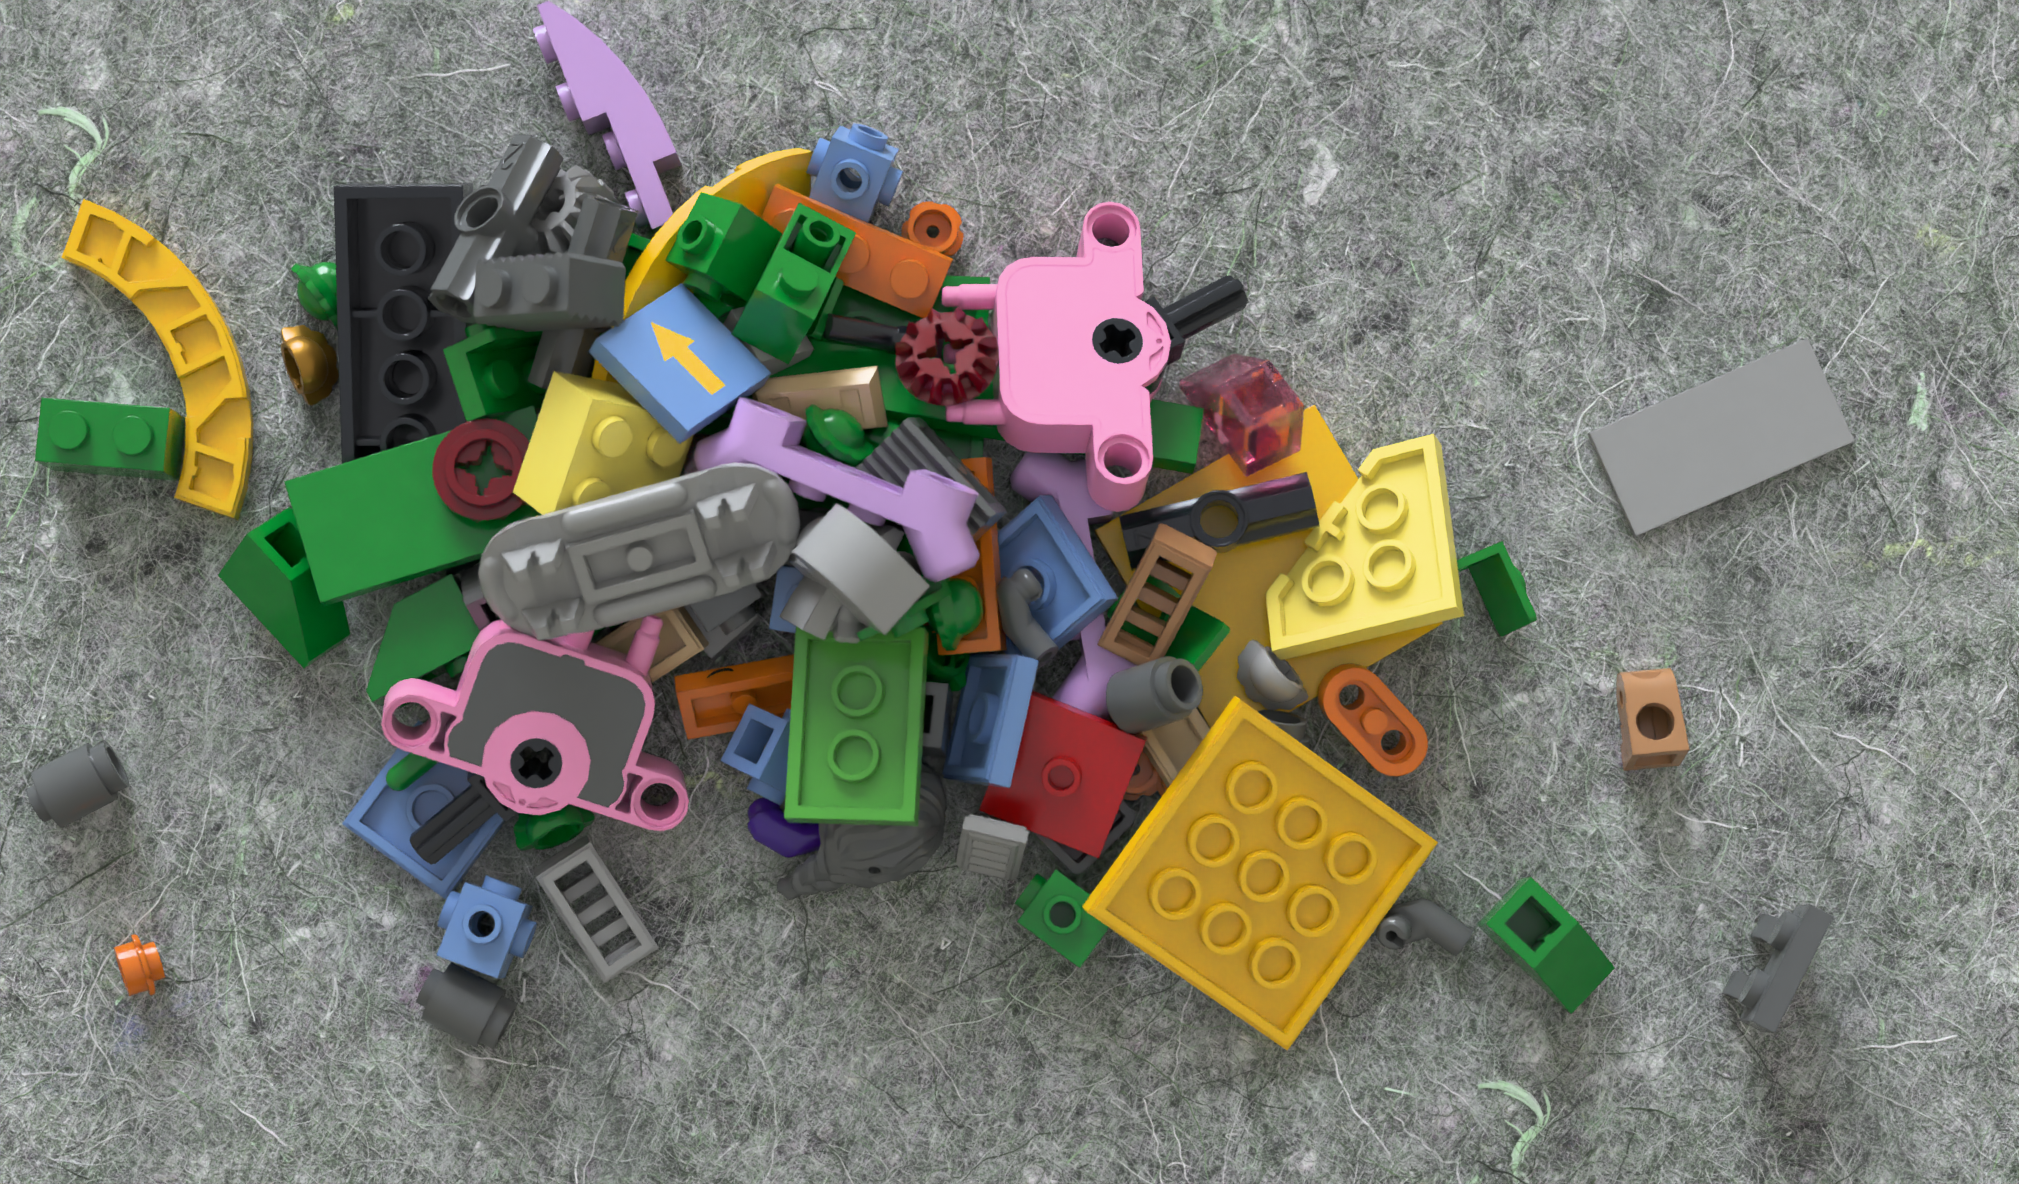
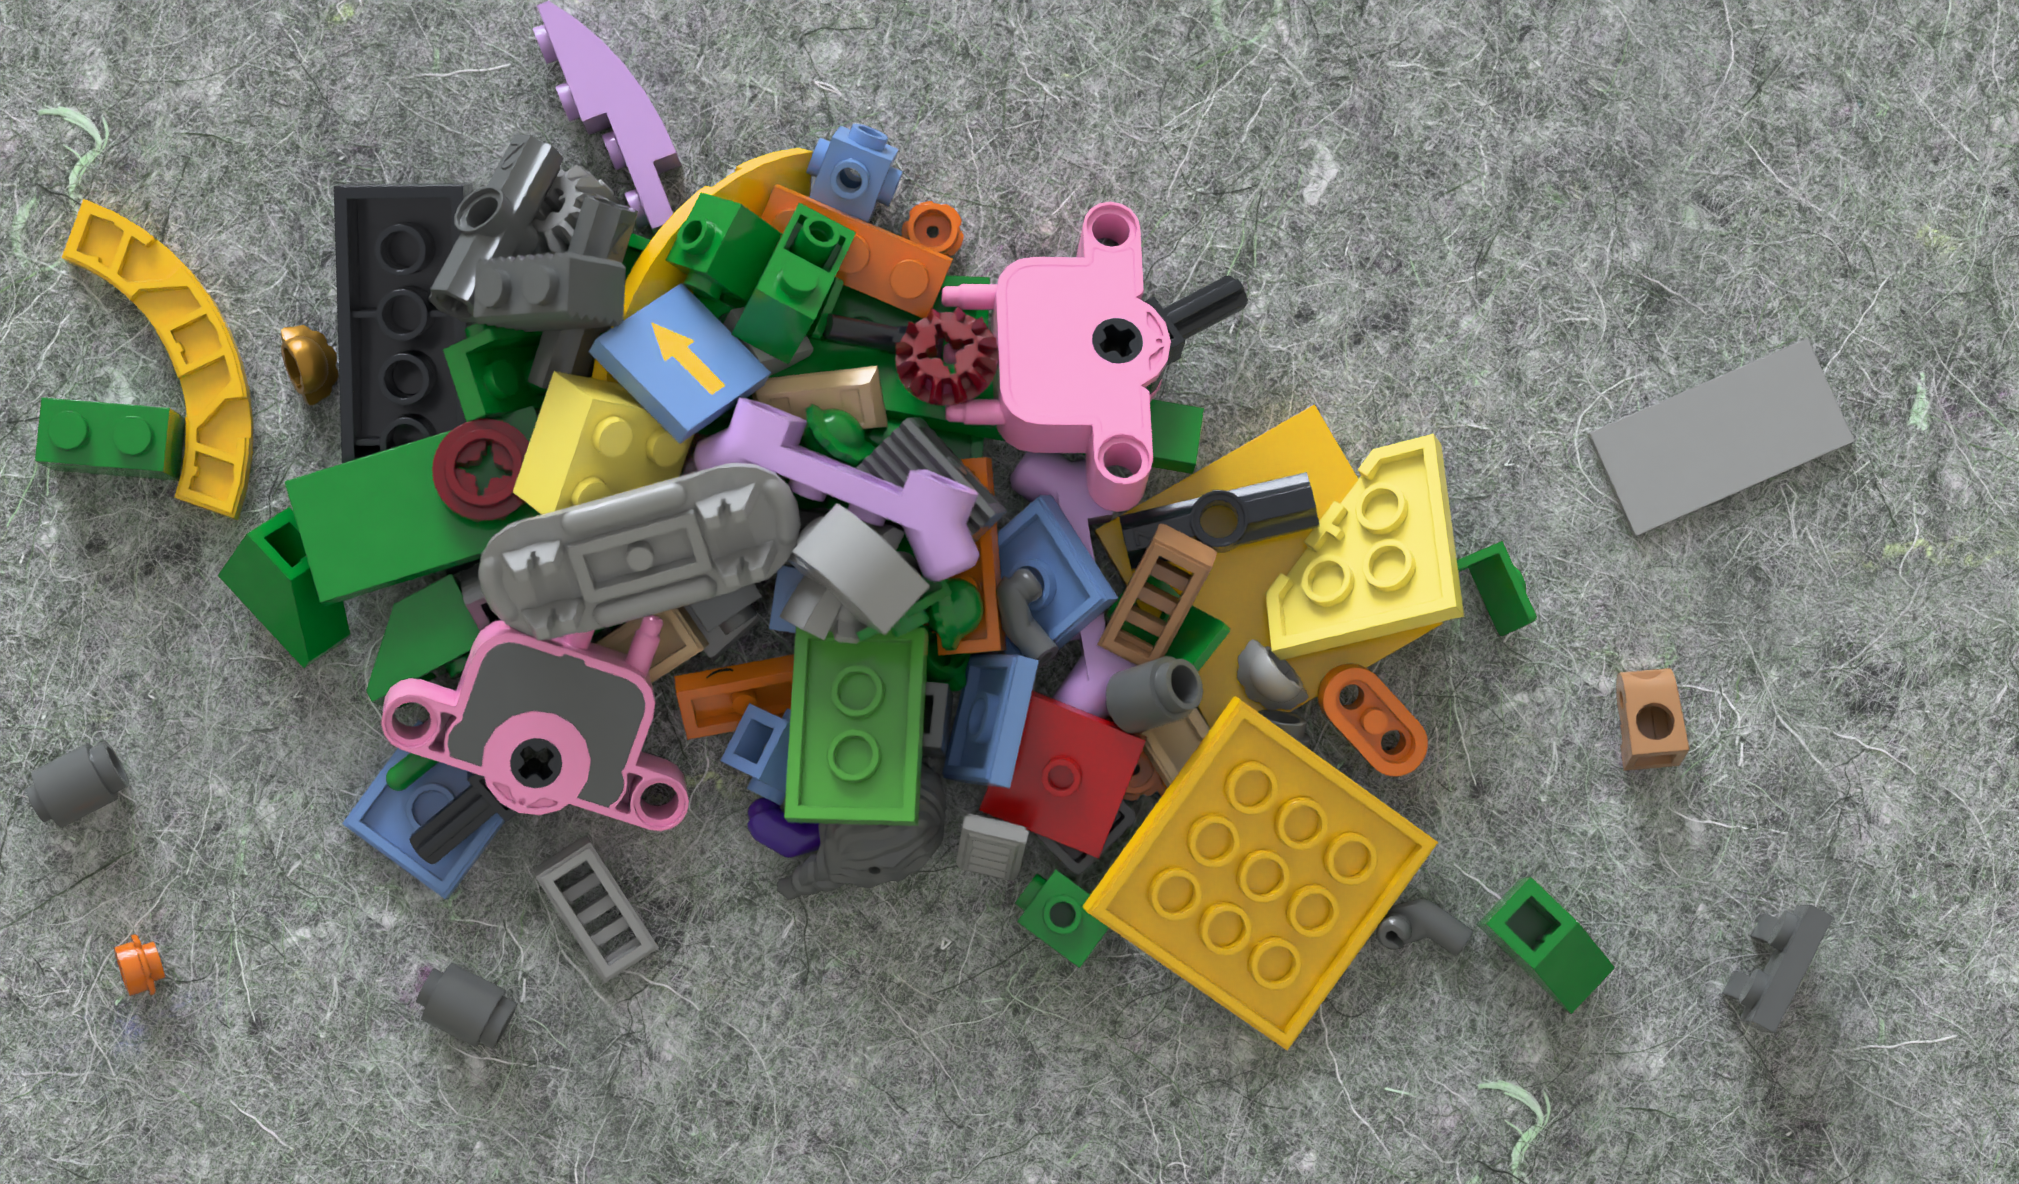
(318, 290): green piece -> none
(467, 943): medium blue brick -> none
(551, 828): green piece -> none
(1248, 410): clear pink slope -> none

